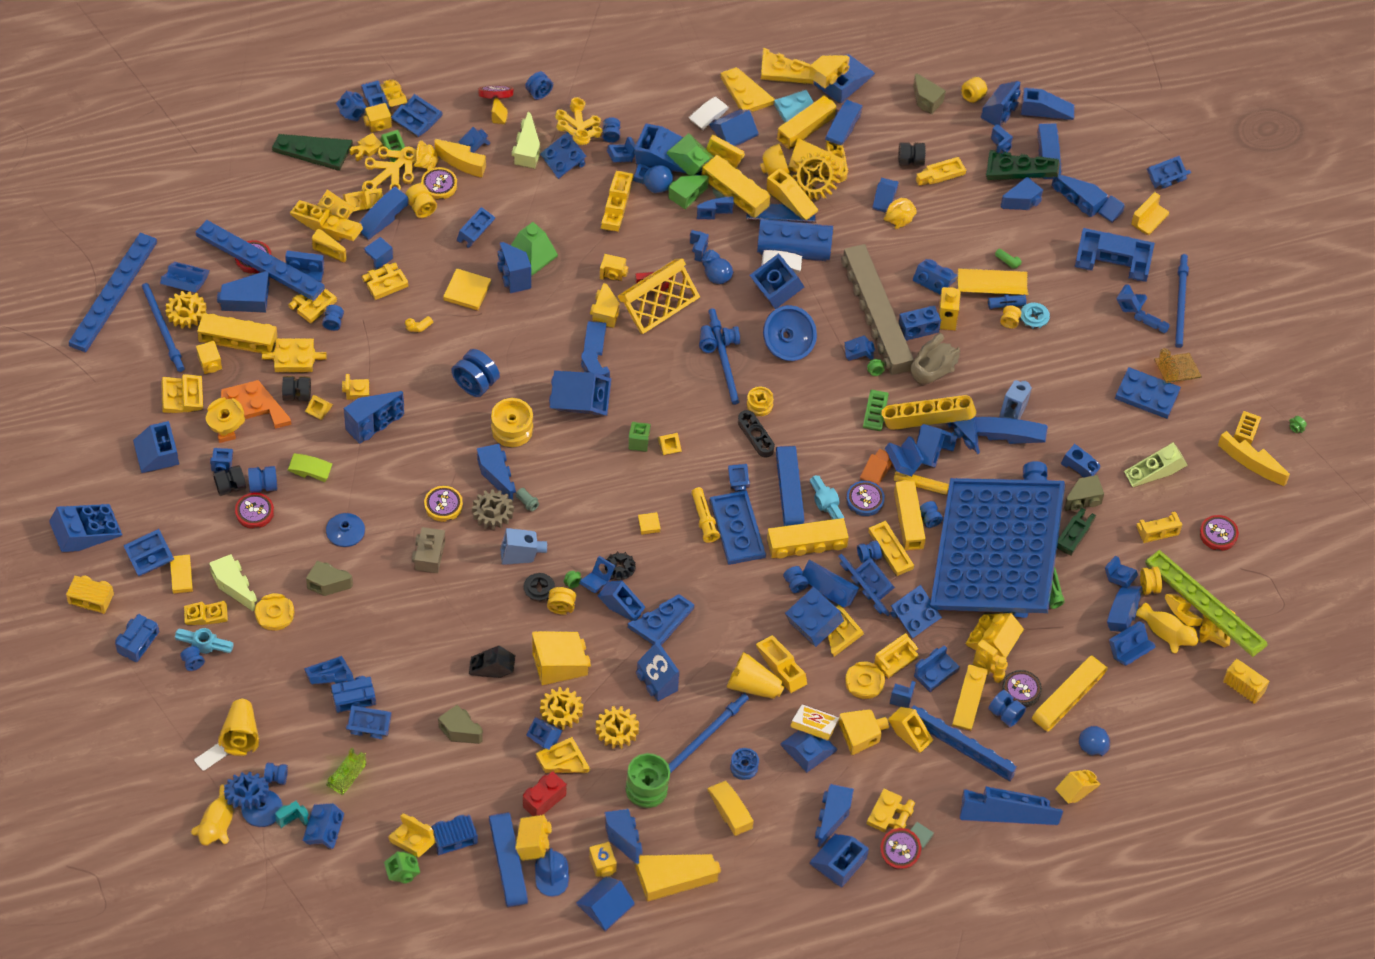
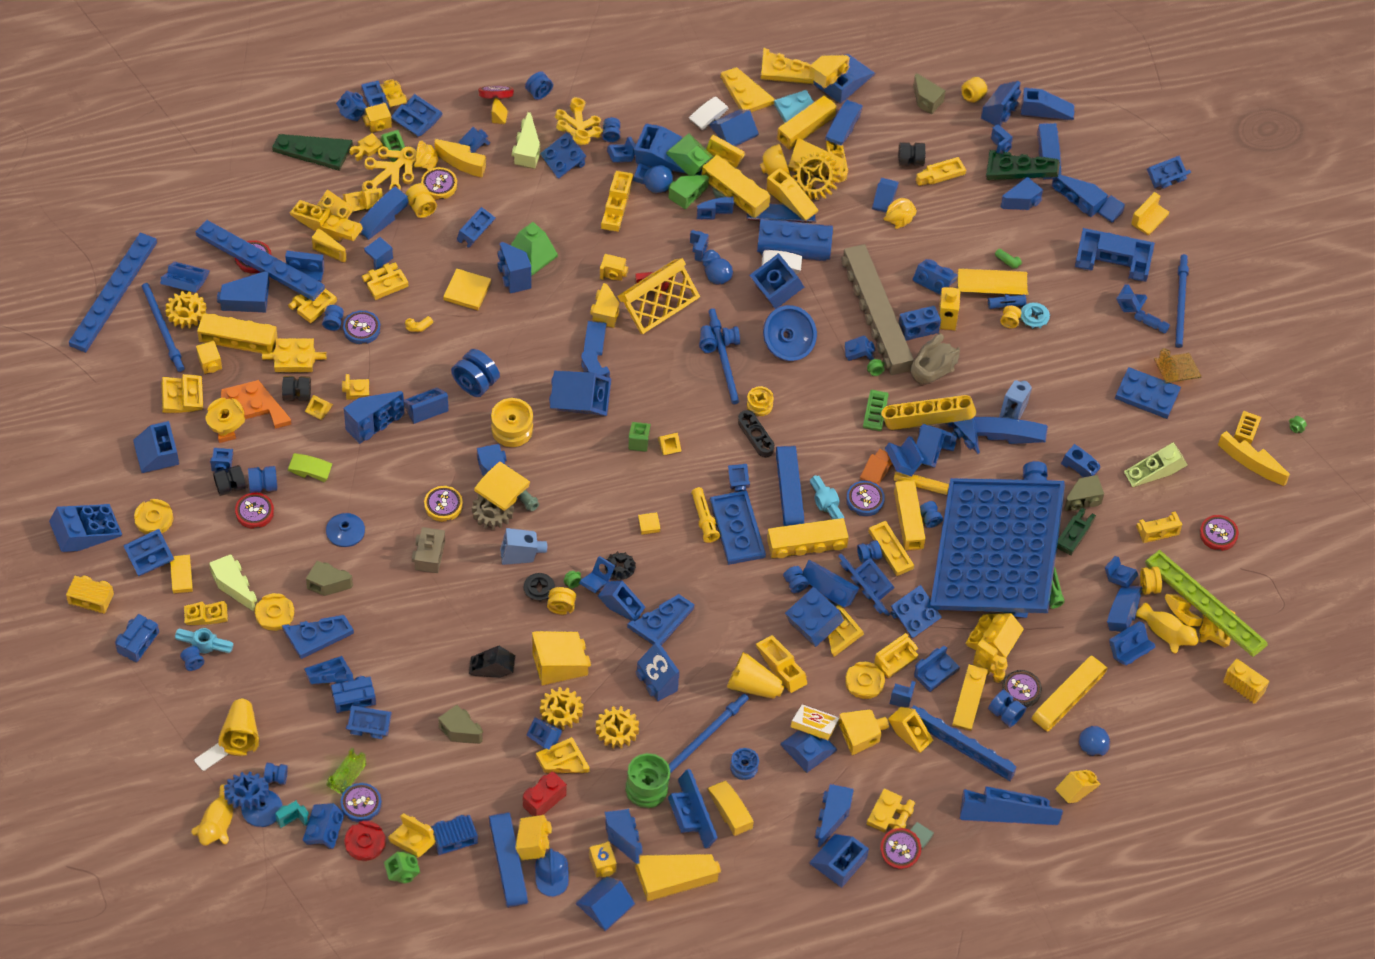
(153, 516): none -> yellow tile
(314, 636): none -> blue wing
(361, 327): none -> tile
(361, 802): none -> tile
(365, 841): none -> red tile
(426, 404): none -> blue slope
(501, 486): none -> yellow slope
(691, 810): none -> blue bracket

